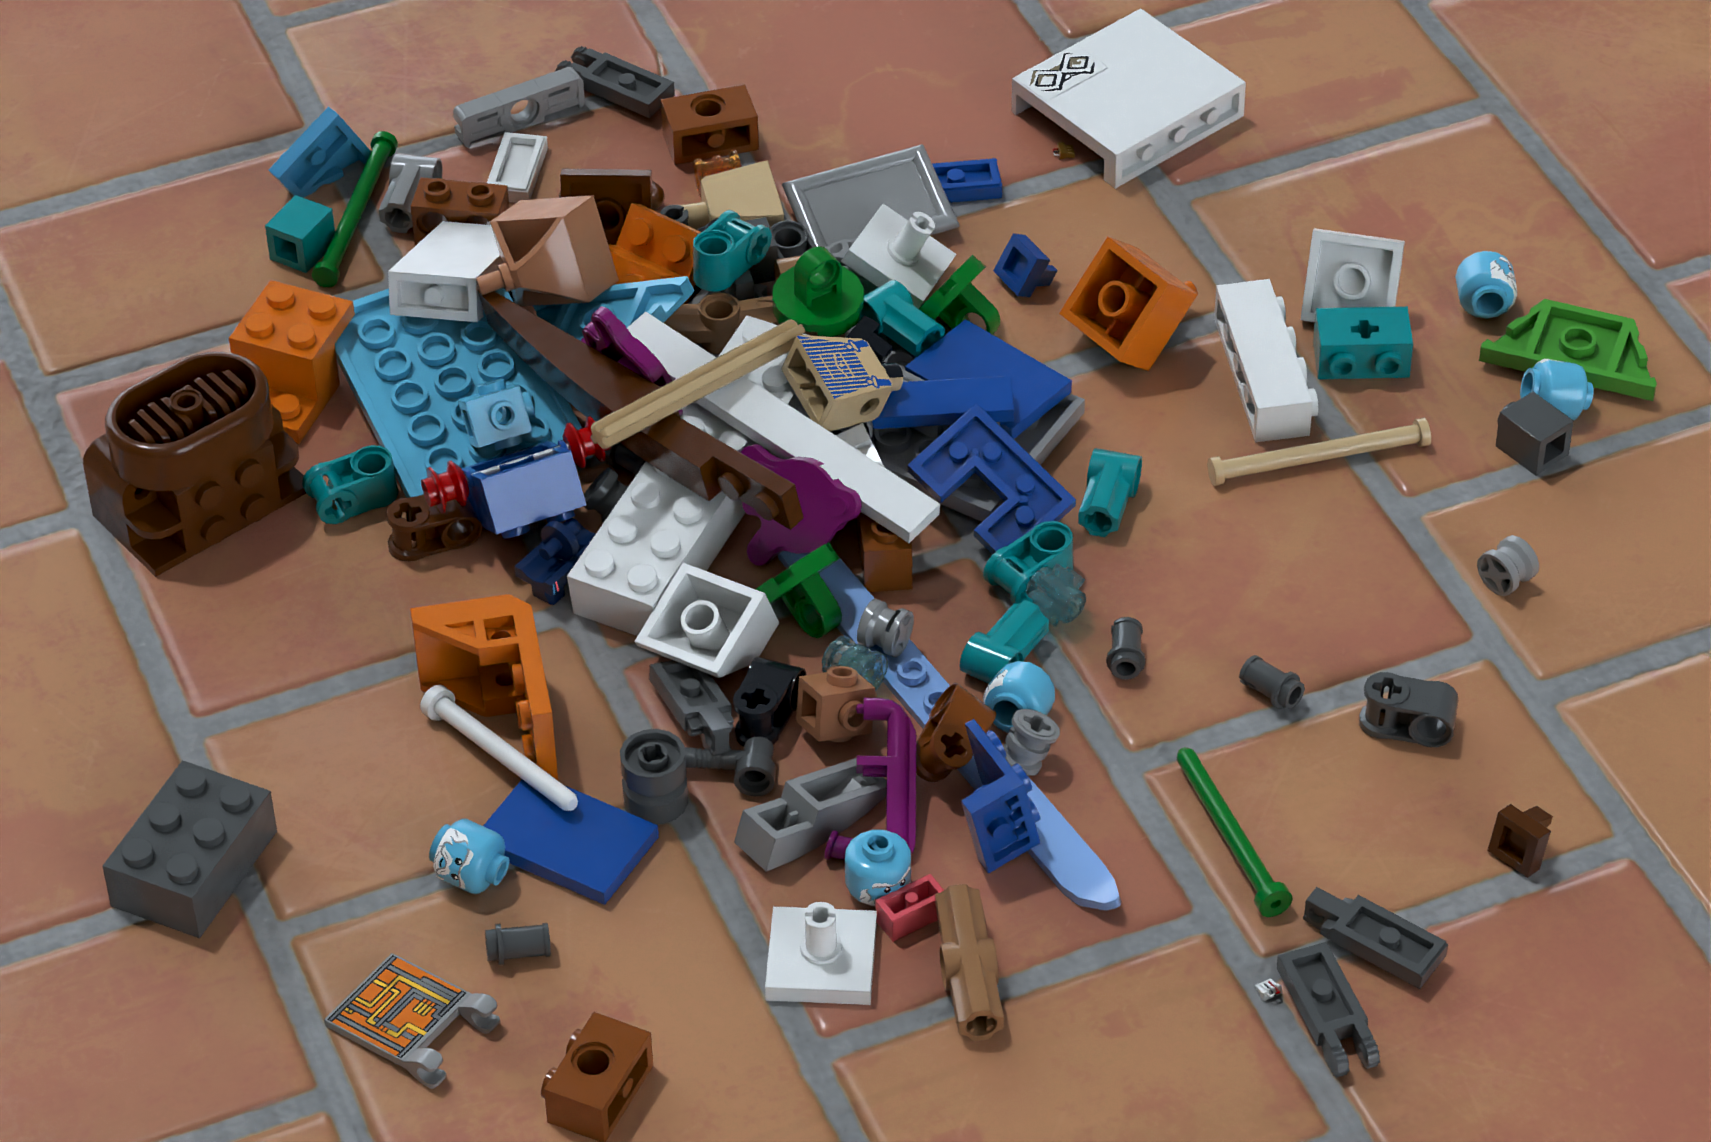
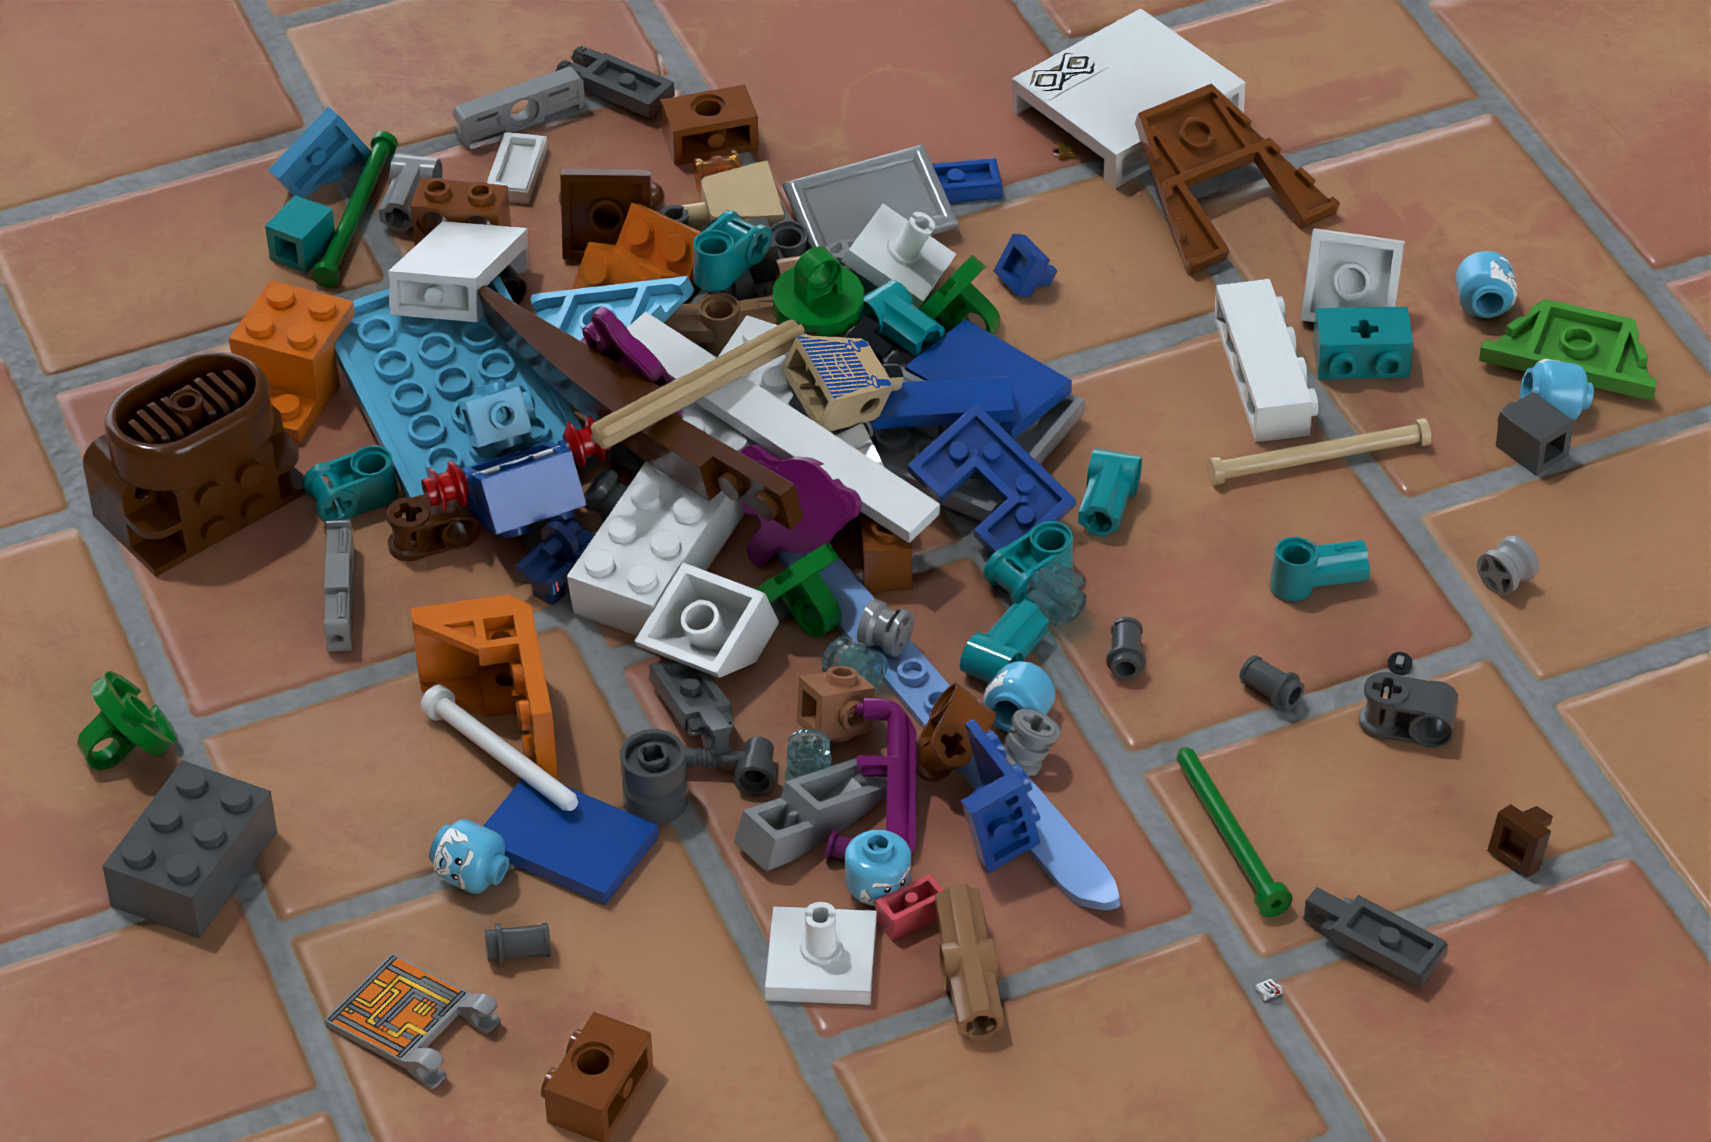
(124, 720): none -> green tile
(339, 586): none -> light grey piece
(551, 252): nougat piece -> none
(766, 699): black piece -> none
(807, 753): none -> clear light blue bush
(1128, 303): orange piece -> none
(1203, 138): none -> dark orange wing
(1302, 565): none -> teal piece
(1328, 1005): dark grey hinge -> none
(1400, 663): none -> black piece

